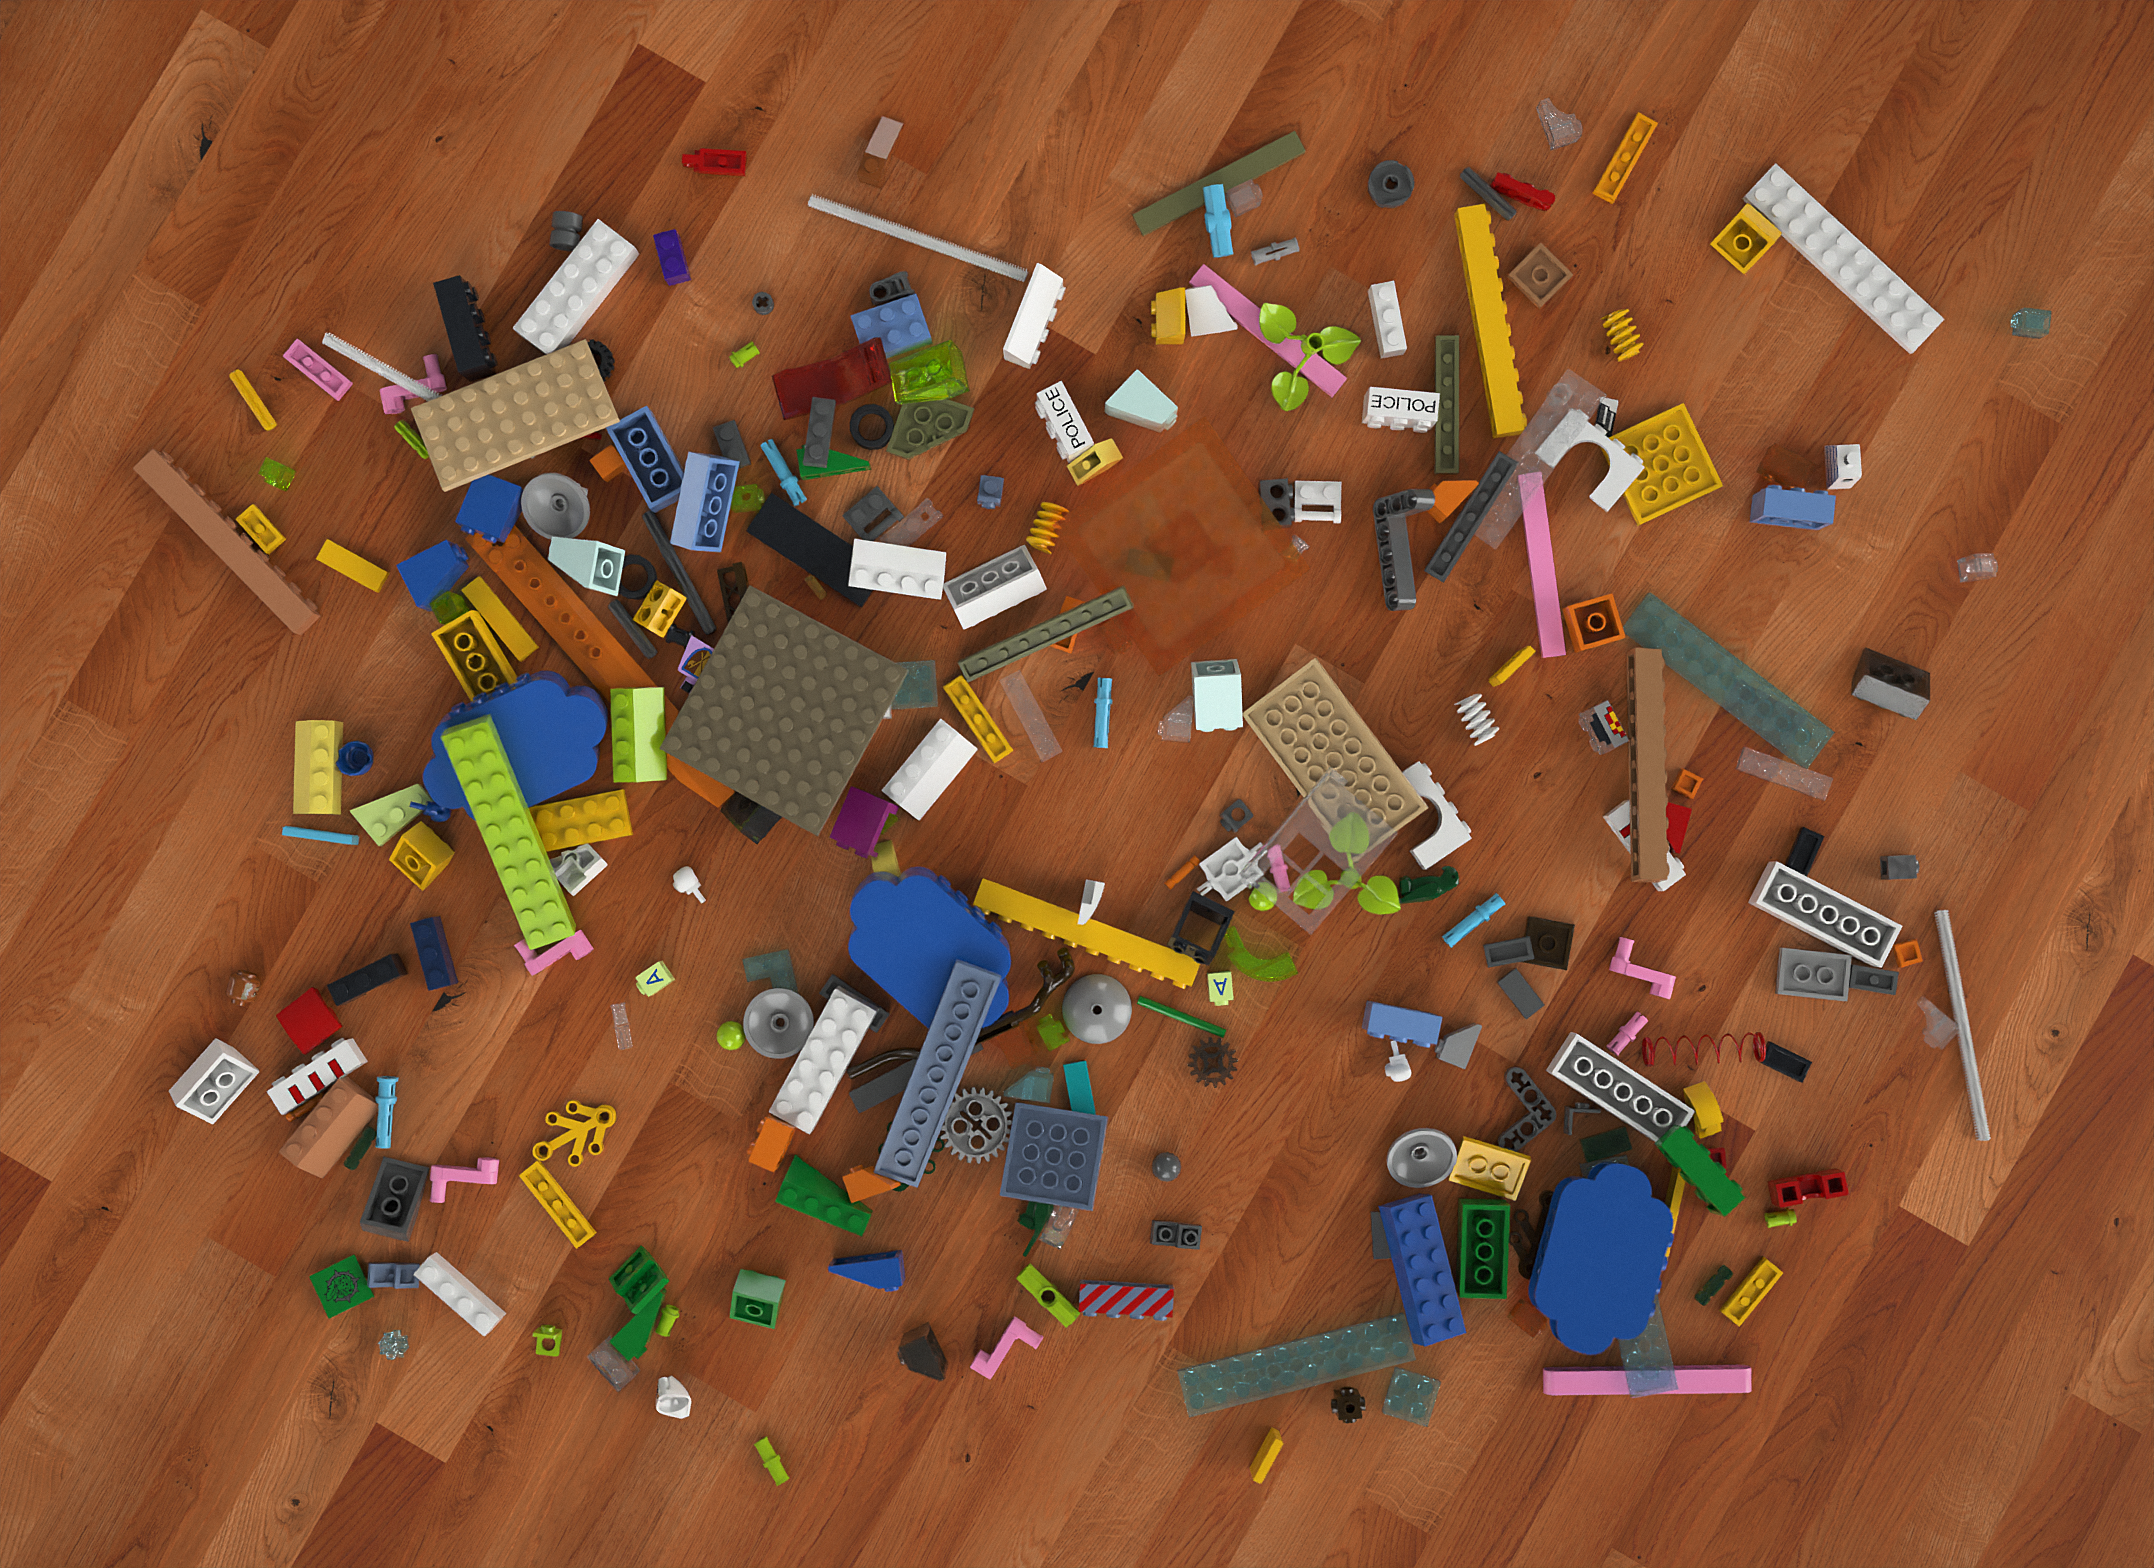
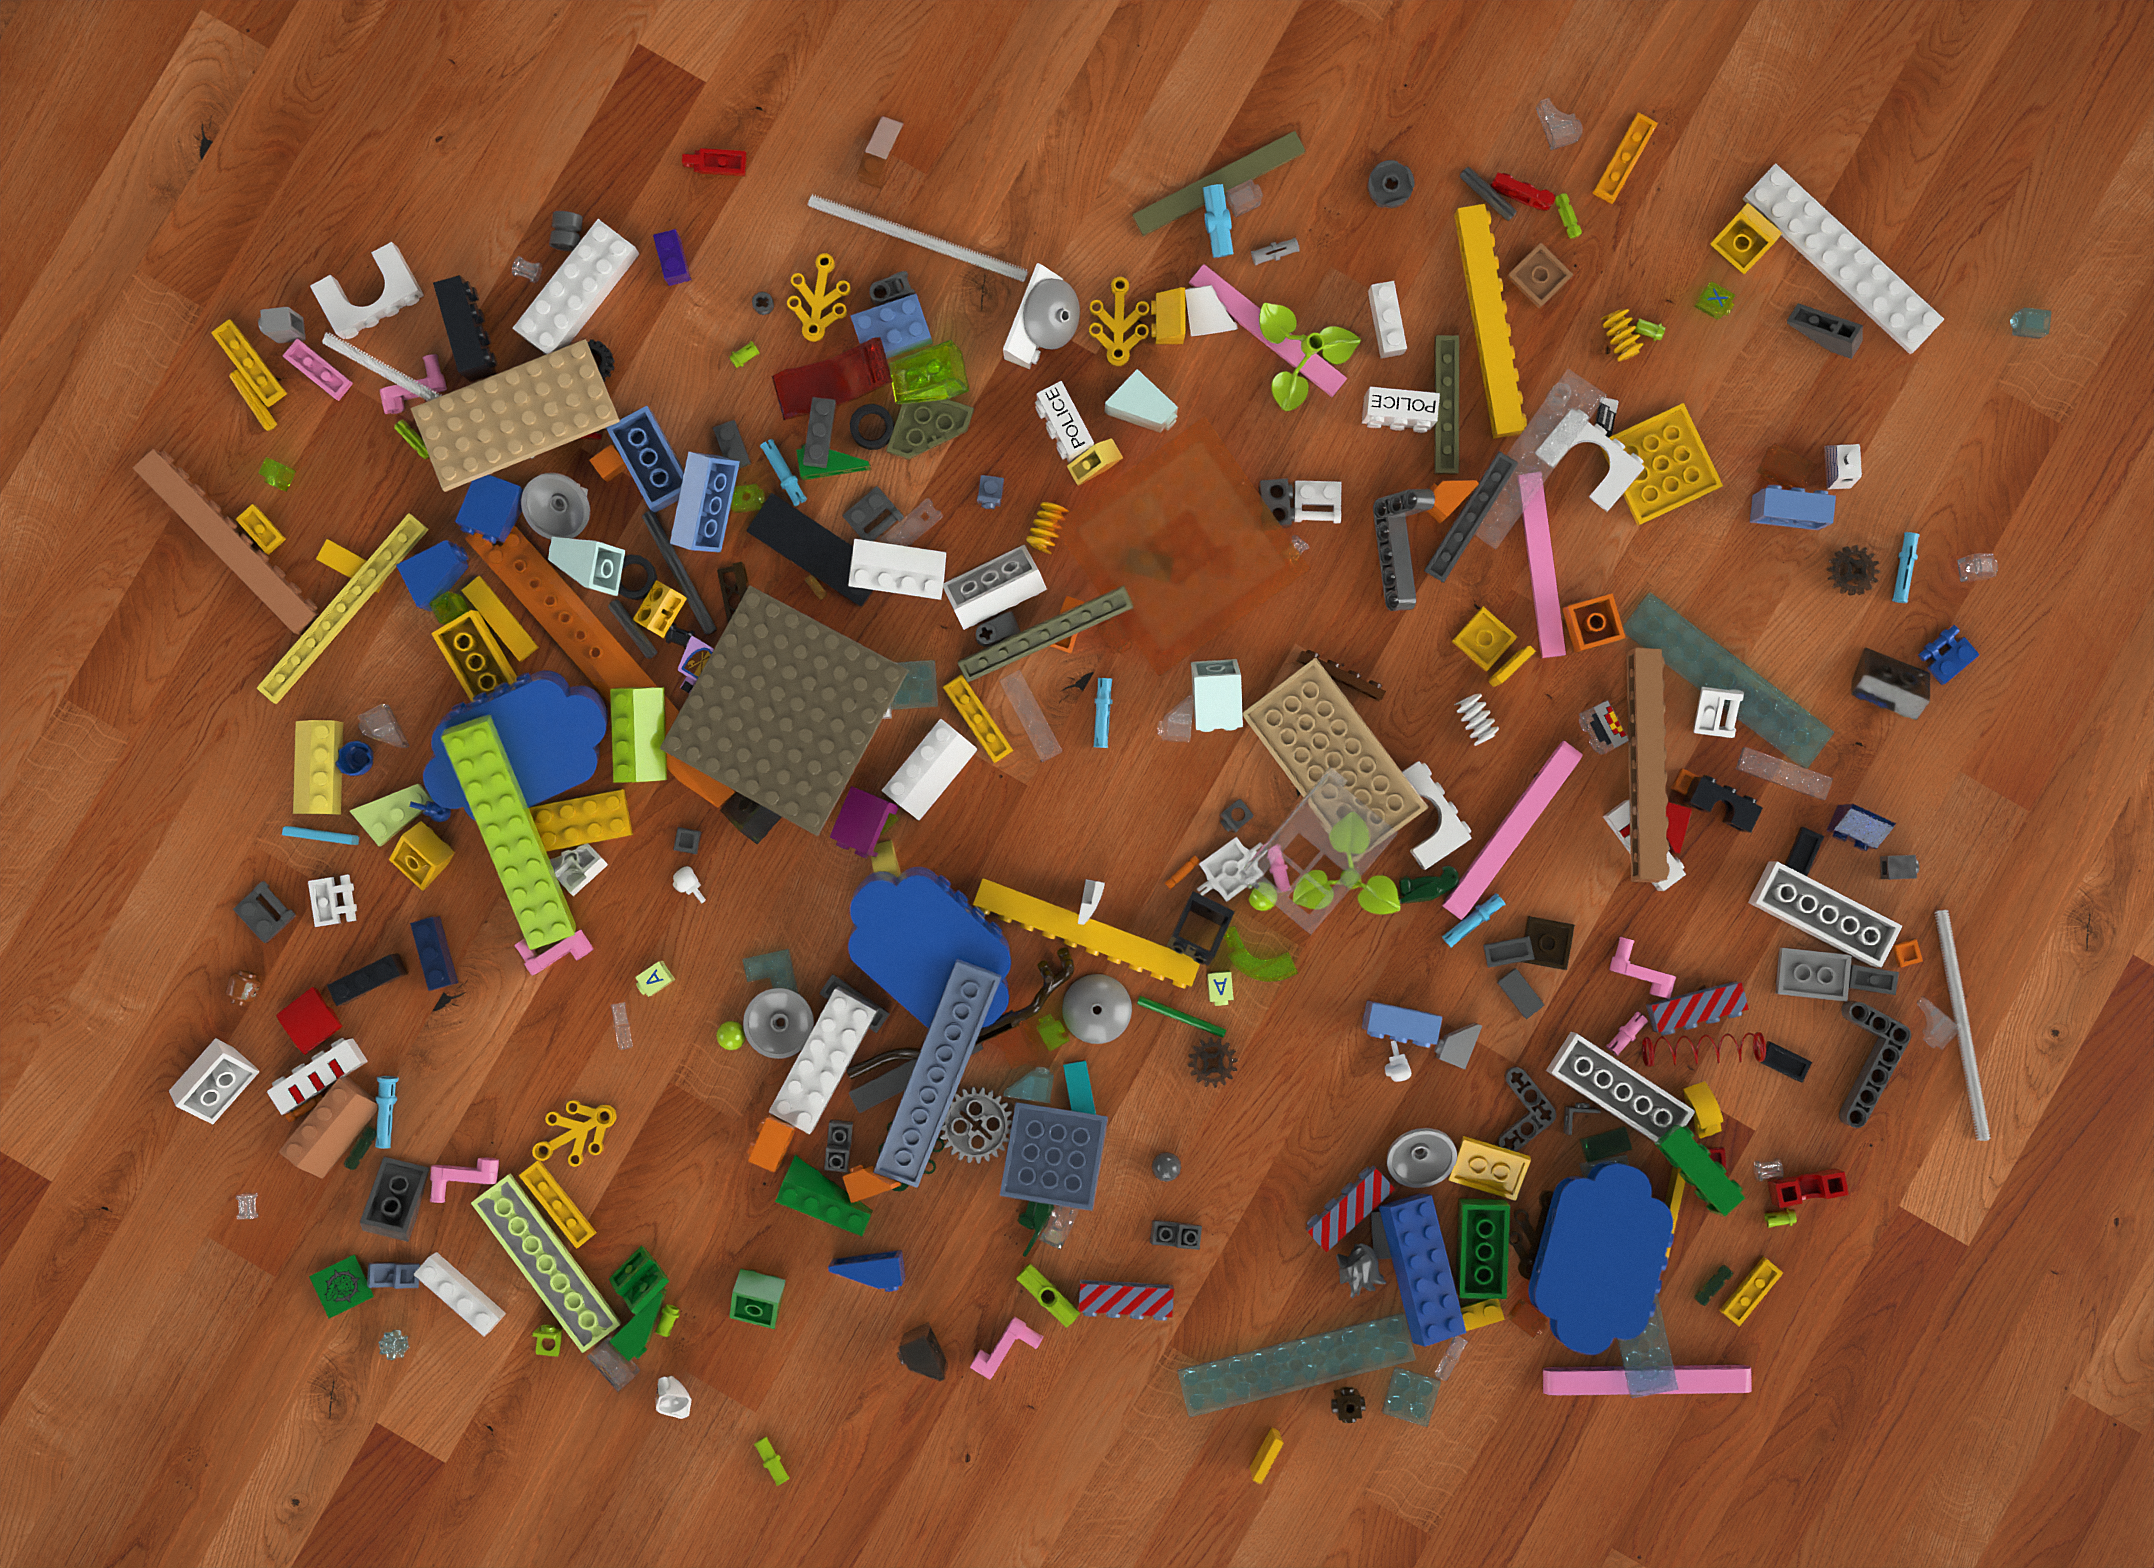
(247, 1206): none -> clear bush
(249, 363): none -> yellow plate
(258, 917): none -> dark grey plate
(282, 324): none -> light grey piece
(325, 901): none -> white plate
(342, 608): none -> light yellow plate
(382, 725): none -> clear slope
(399, 291): none -> white arch
(526, 269): none -> clear bush
(546, 1263): none -> piece
(687, 840): none -> dark grey tile
(818, 301): none -> yellow plant
(838, 1146): none -> dark grey slope
(1000, 627): none -> dark grey piece
(1051, 313): none -> light grey dish
(1119, 325): none -> yellow plant
(1349, 1208): none -> brick
(1350, 679): none -> reddish brown plate
(1360, 1269): none -> dark grey hair
(1450, 1357): none -> clear axle
(1481, 1313): none -> yellow plate
(1484, 639): none -> yellow tile
(1512, 830): none -> bright pink beam
(1568, 216): none -> lime axle
(1650, 329): none -> lime pin
(1697, 1007): none -> brick
(1710, 711): none -> white plate
(1715, 301): none -> clear neon green brick
(1740, 811): none -> black arch
(1774, 1170): none -> clear bush
(1827, 330): none -> dark grey slope
(1846, 565): none -> clear smoke gear
(1859, 826): none -> clear blue slope
(1874, 1061): none -> dark grey beam
(1907, 558): none -> medium azure pin
(1951, 661): none -> blue plate

